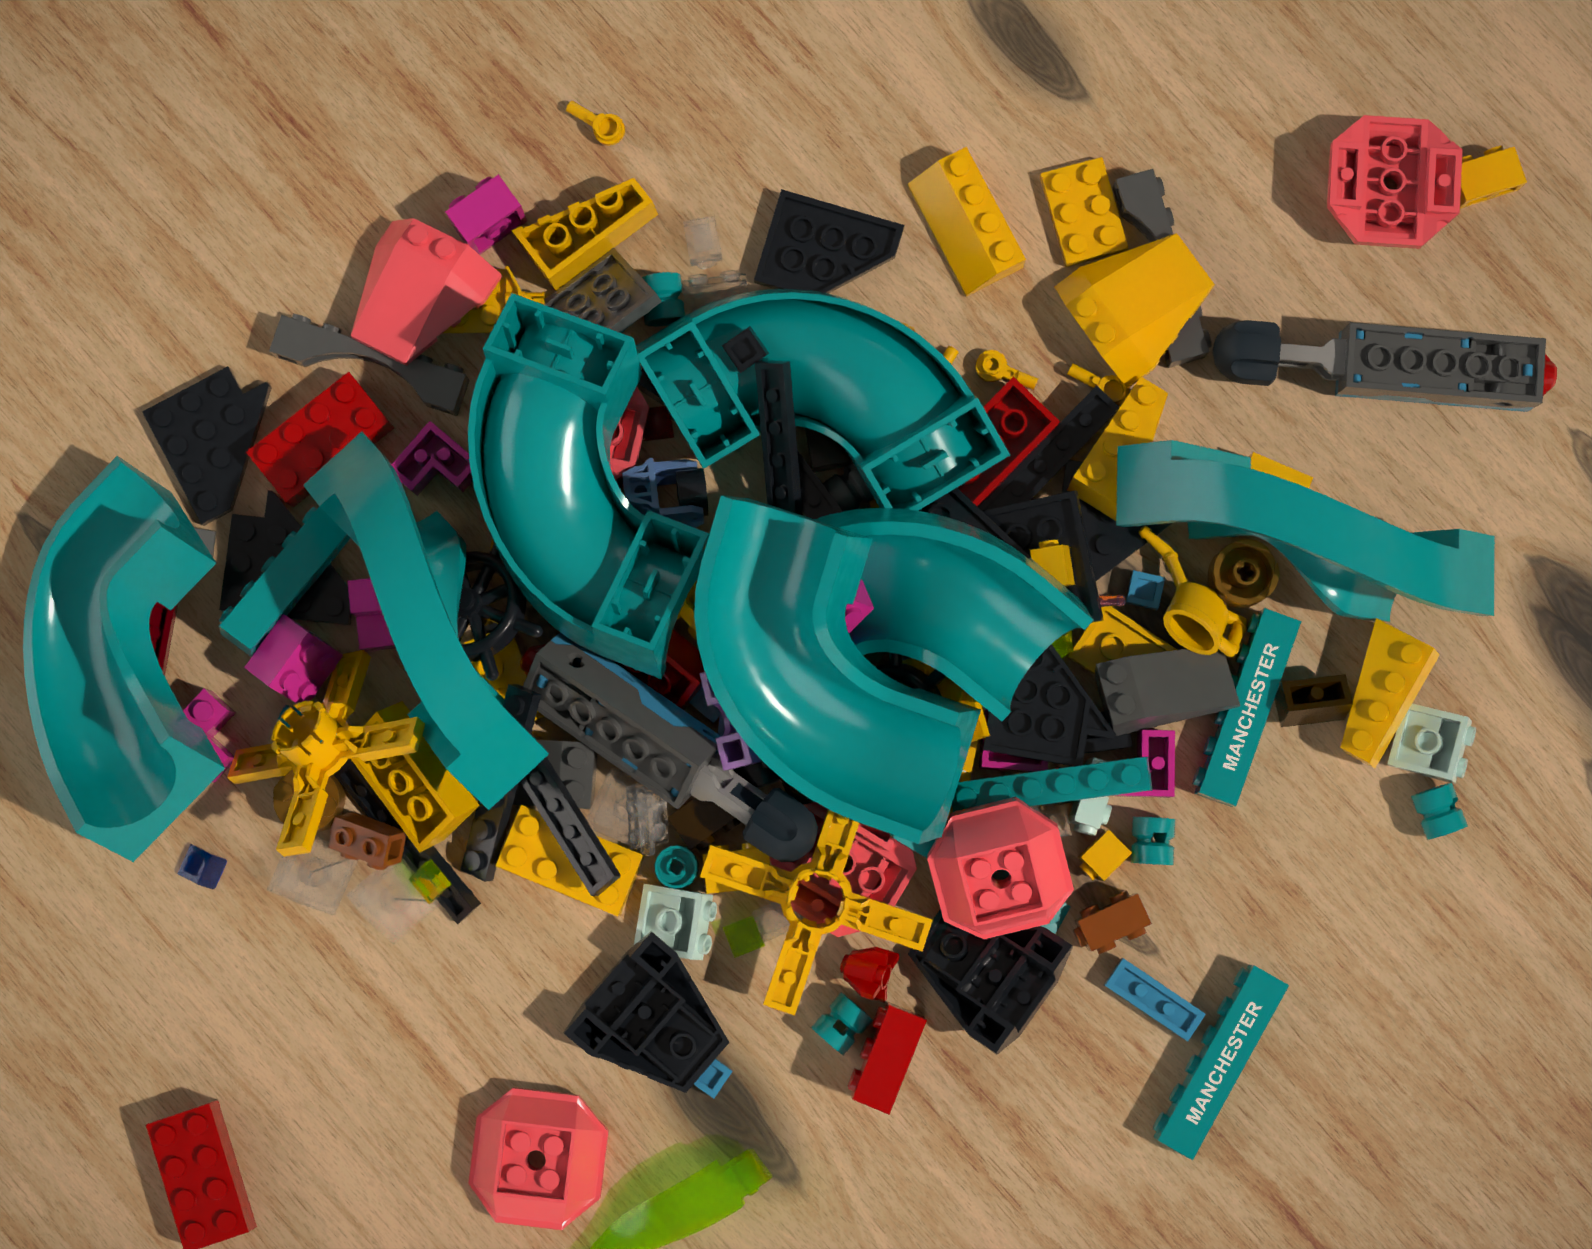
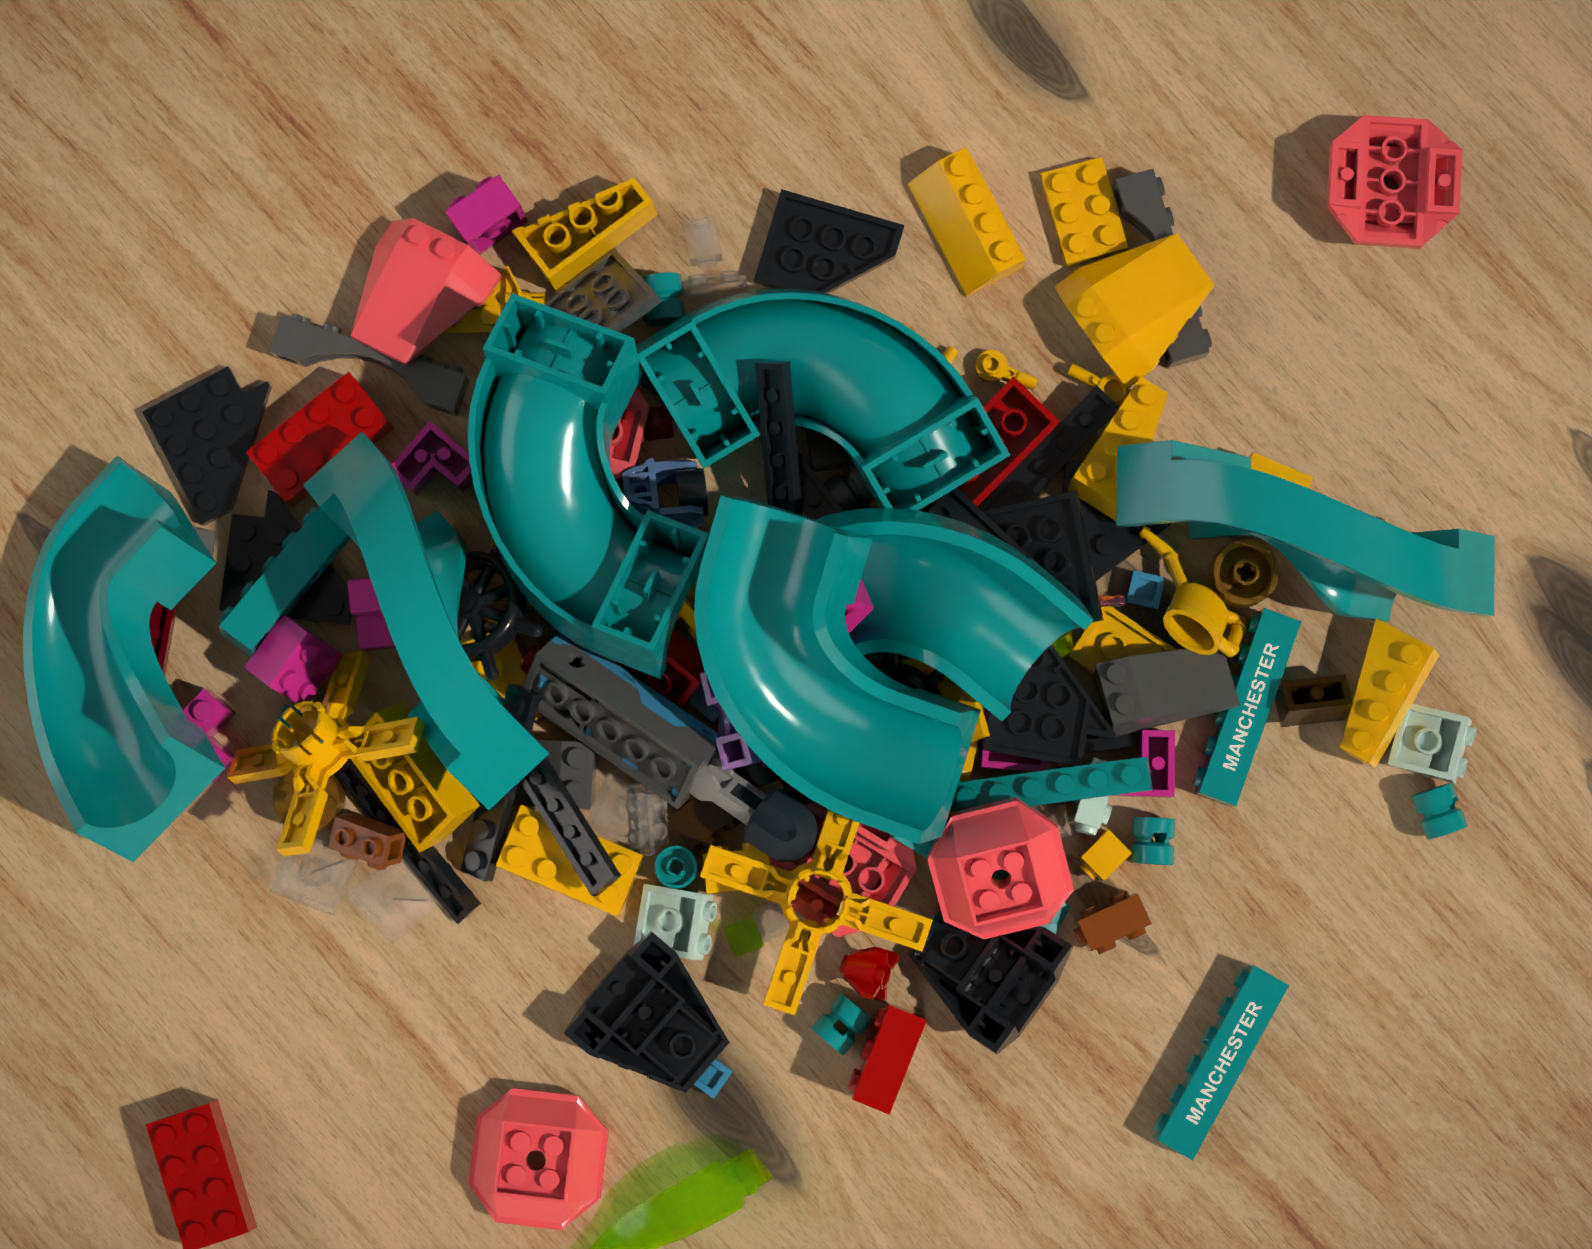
(202, 867): clear blue slope -> none
(429, 881): clear neon green tile -> none
(607, 127): yellow plate -> none
(745, 349): black tile -> none
(1055, 560): yellow brick -> none
(1154, 999): dark azure plate -> none
(1398, 364): dark grey piece -> none
(1490, 175): yellow brick -> none

